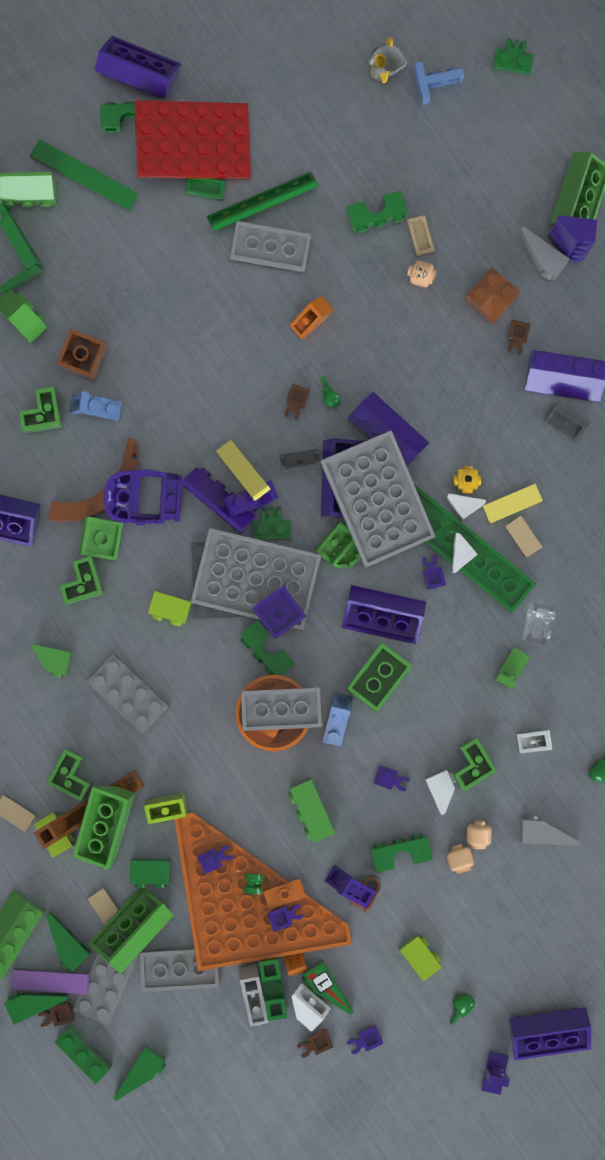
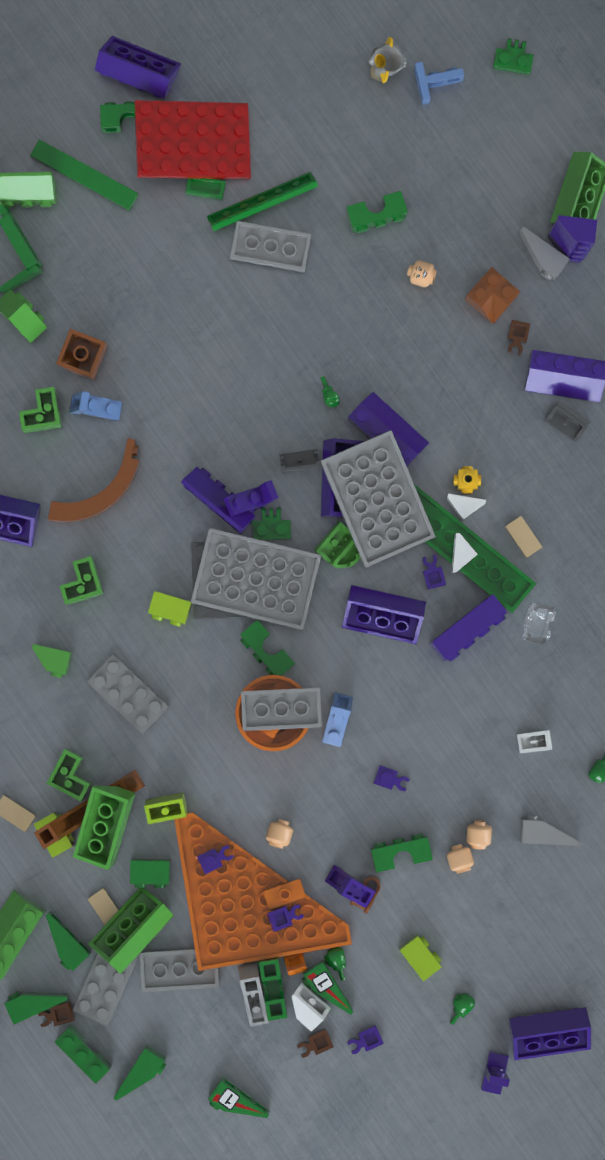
(50, 981): medium lavender tile -> none
(100, 538): bright green plate -> none
(123, 493): dark purple slope -> none
(233, 1100): none -> green slope
(243, 470): light yellow tile -> none
(251, 879): green wheel -> none
(279, 612): dark purple plate -> none
(279, 834): none -> light nougat head
(297, 398): reddish brown plate -> none
(311, 317): orange slope -> none
(311, 811): bright green brick -> none
(336, 959): none -> green piece
(379, 677): bright green brick -> none
(420, 235): tan tile -> none
(441, 788): white slope -> none
(467, 628): none -> dark purple brick
(478, 765): bright green brick -> none
(512, 503): light yellow tile -> none
(512, 668): bright green bracket -> none

